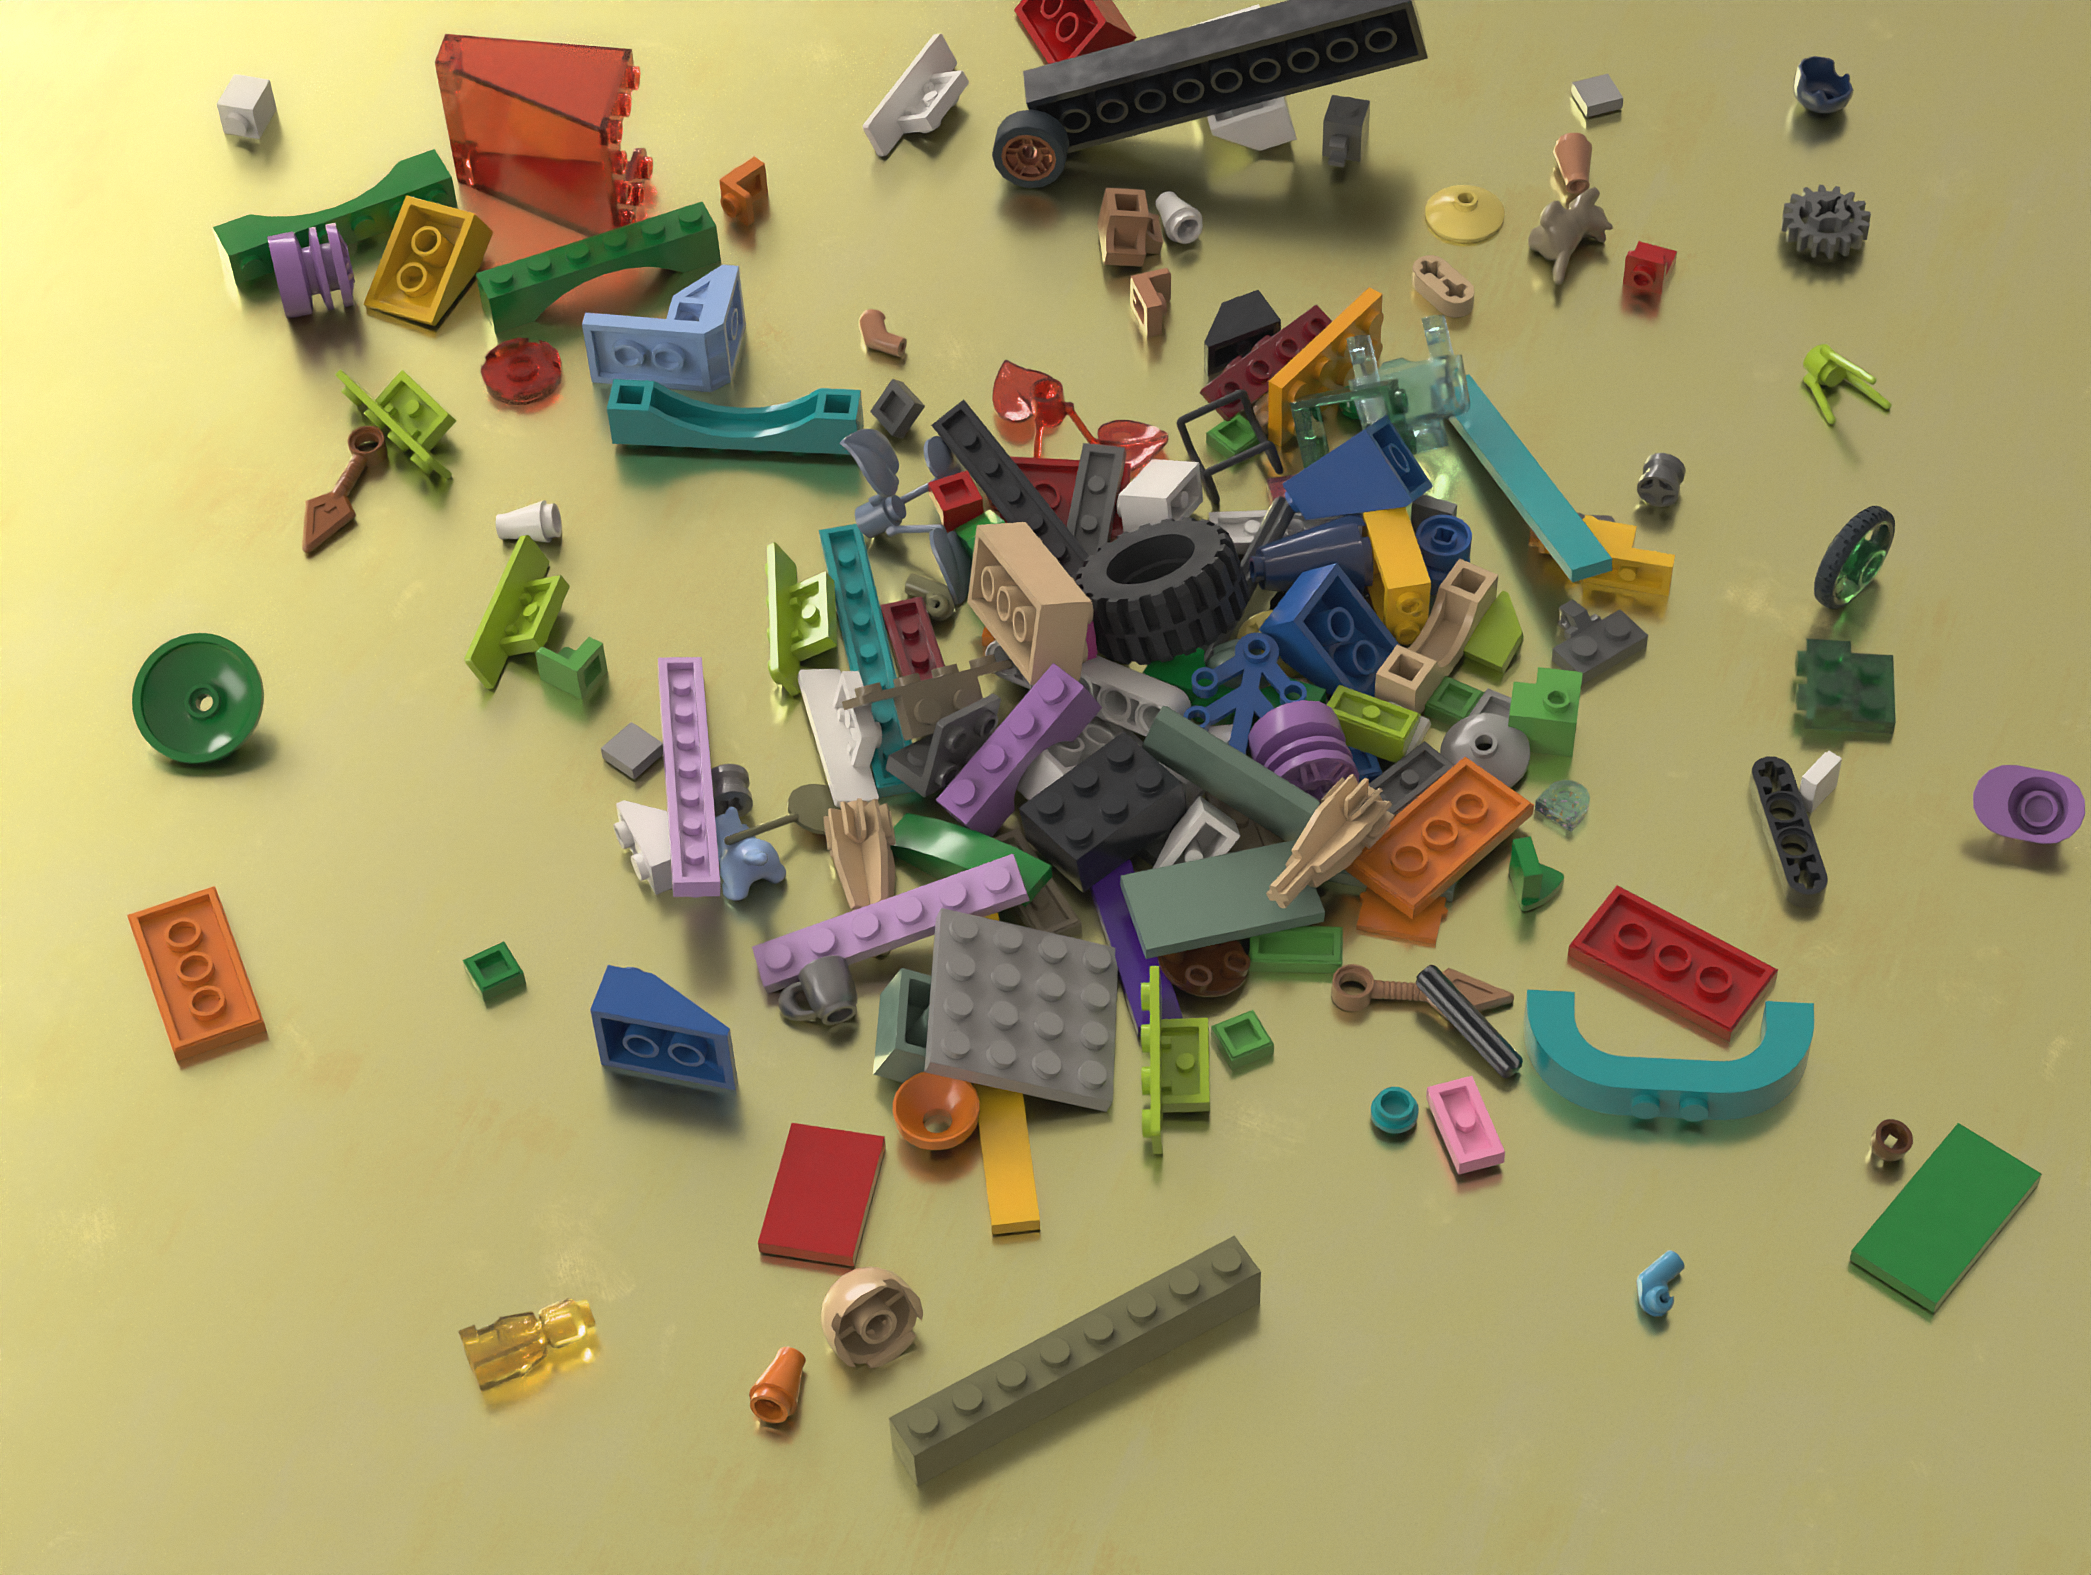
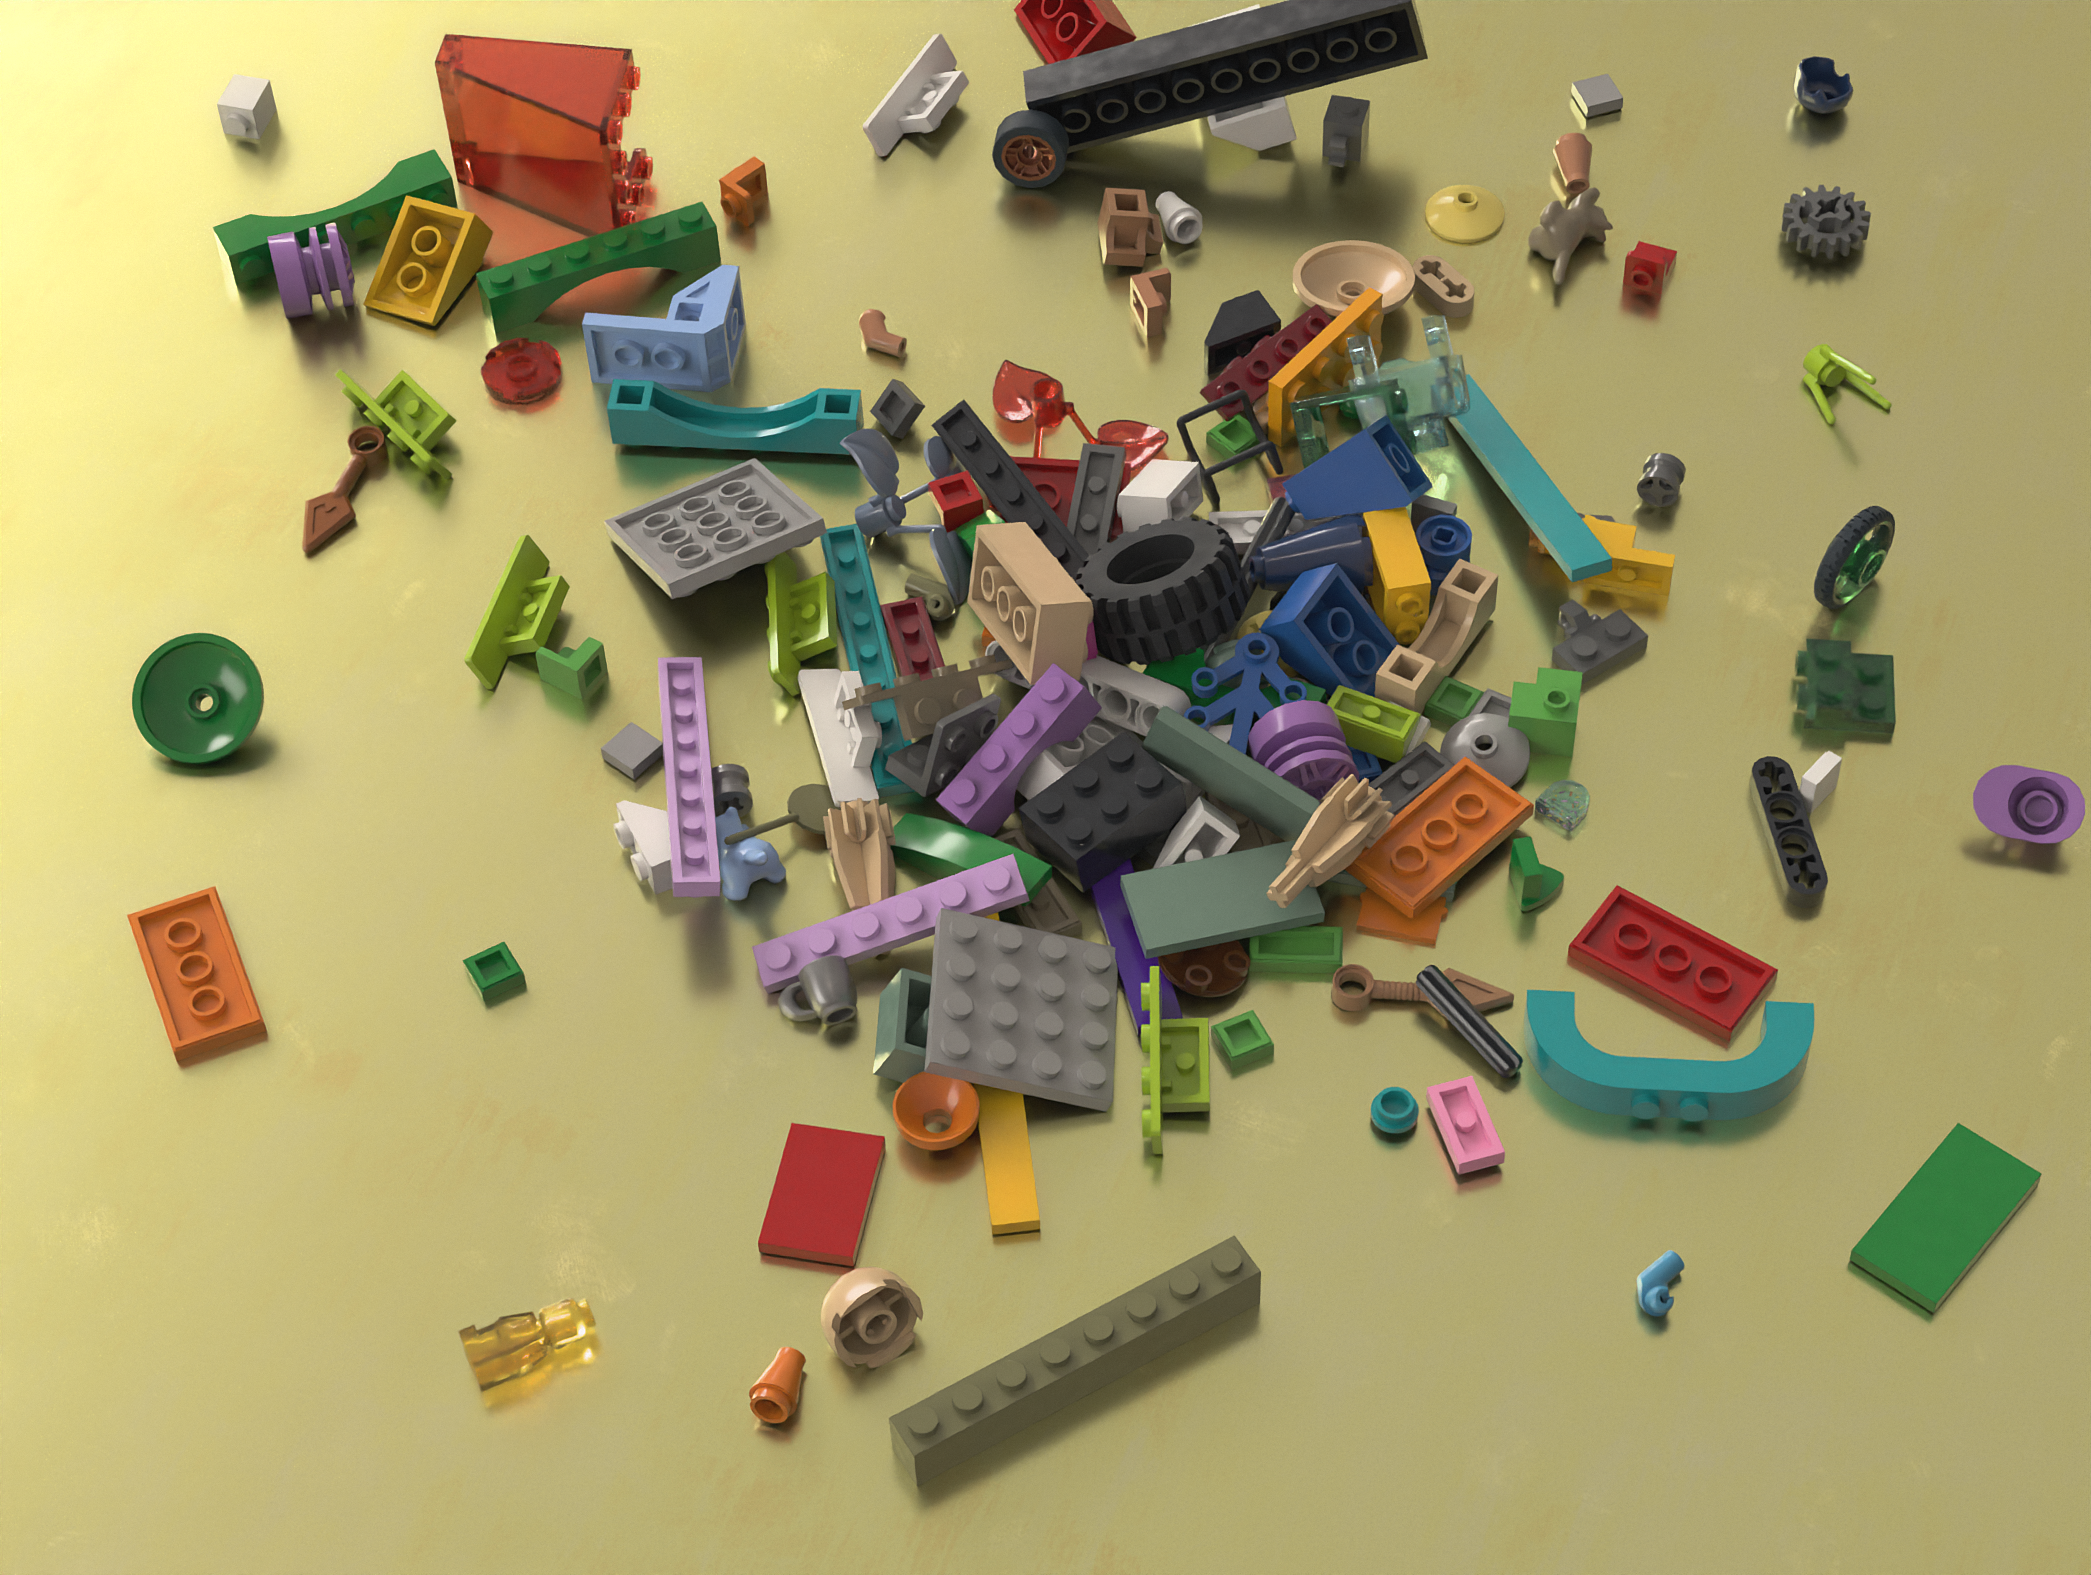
(537, 520): white cone -> none
(659, 1031): blue slope -> none
(715, 528): none -> light grey plate
(1342, 270): none -> tan dish
(1496, 635): lime slope -> none
(1900, 1147): reddish brown hinge -> none

